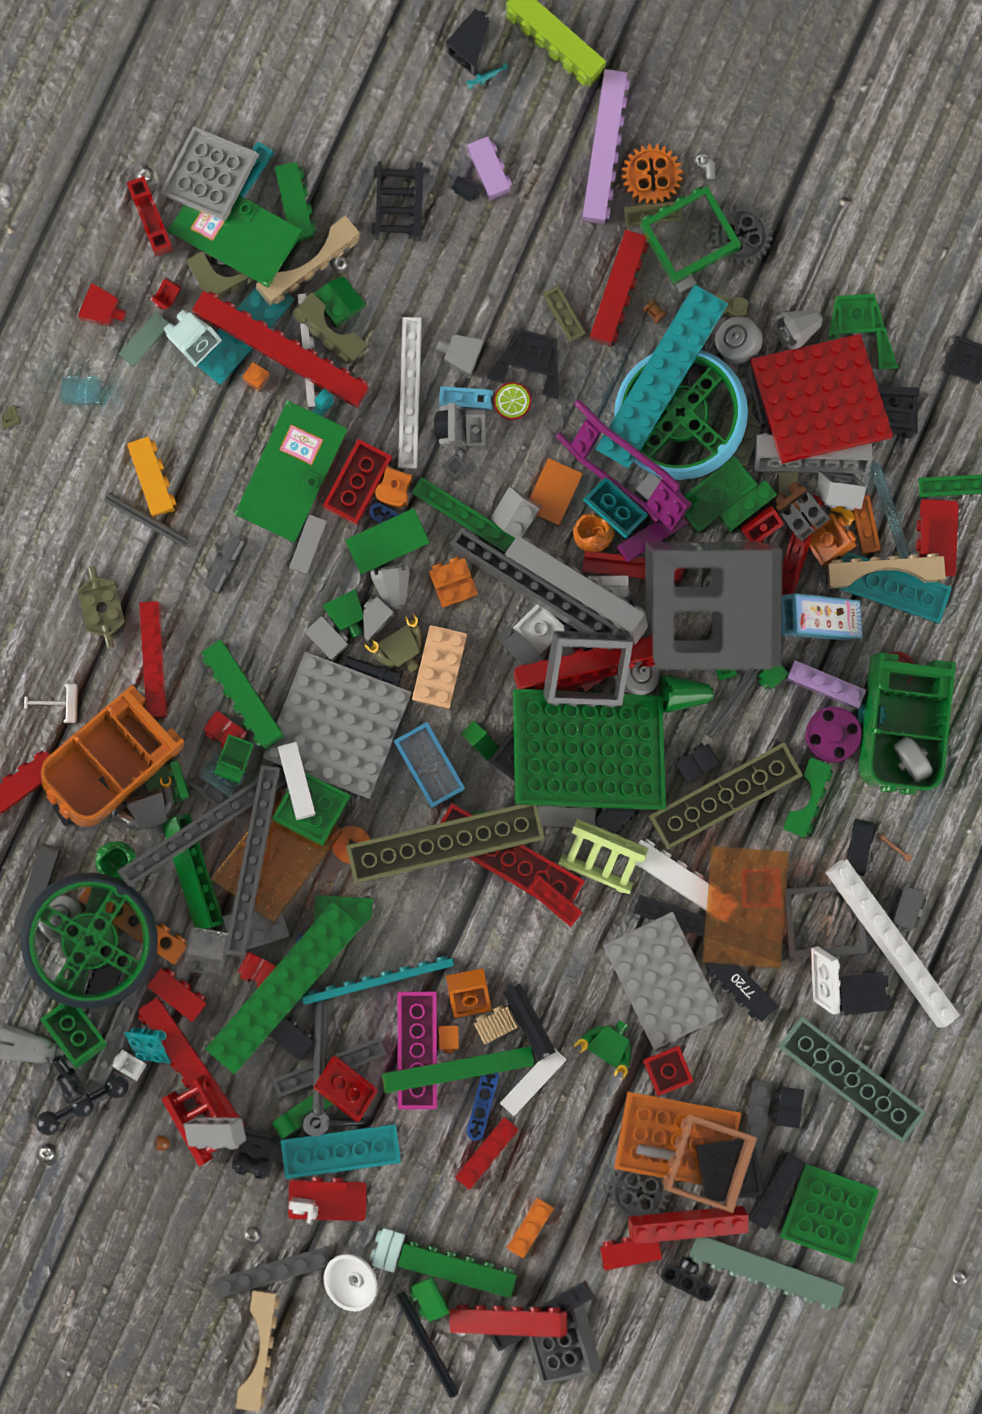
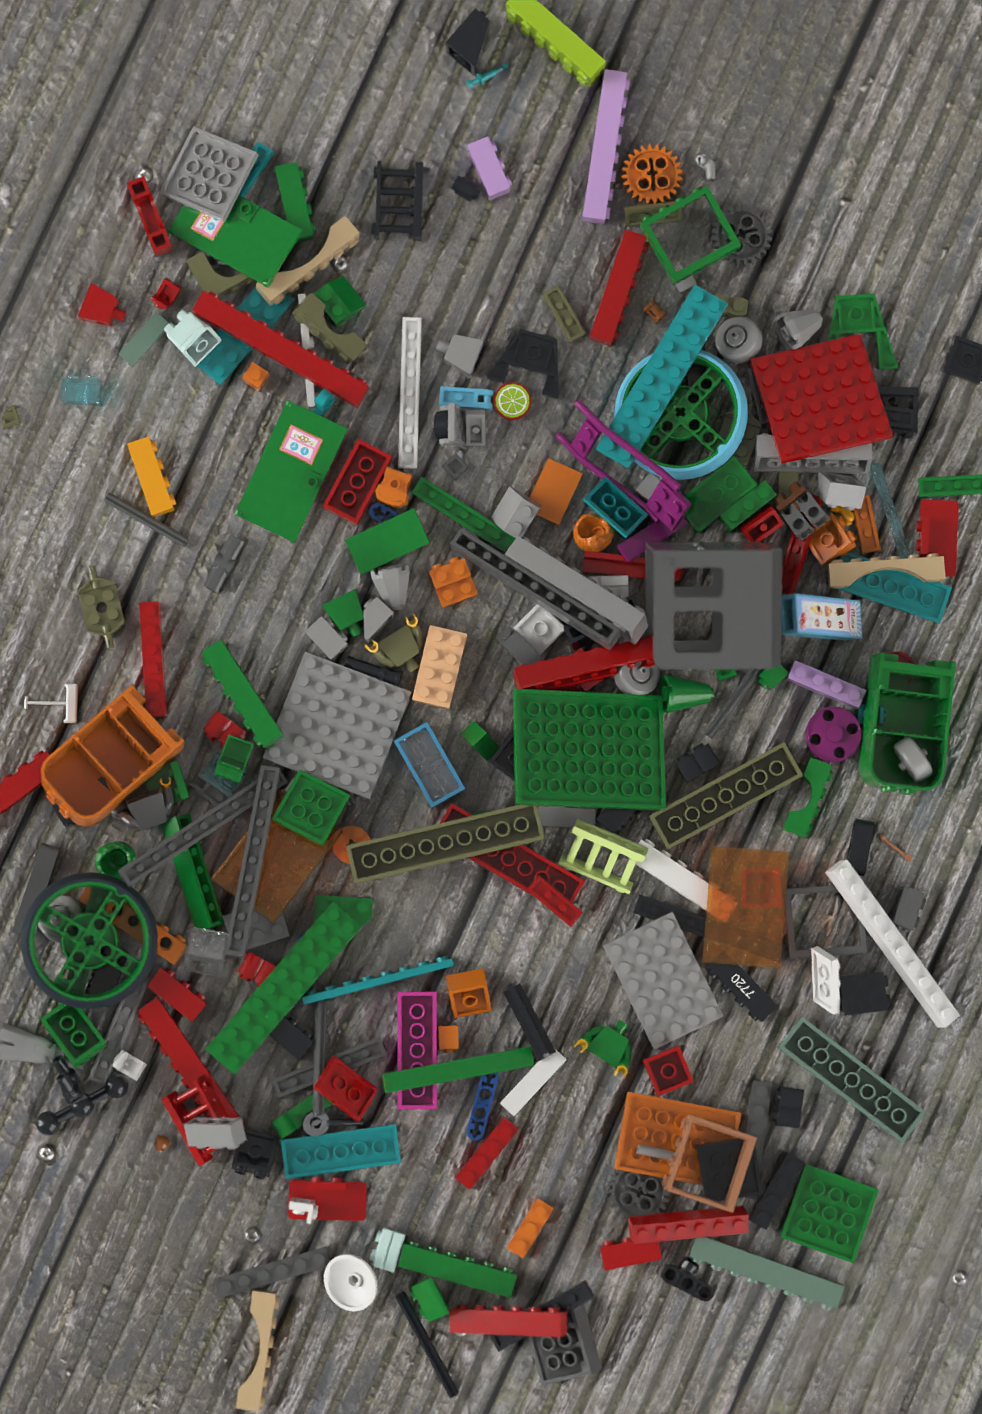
(147, 1044): teal hinge -> none
(296, 781): white tile -> none
(308, 544): light grey tile -> none
(496, 1024): tan brick -> none
(587, 639): dark grey window -> none

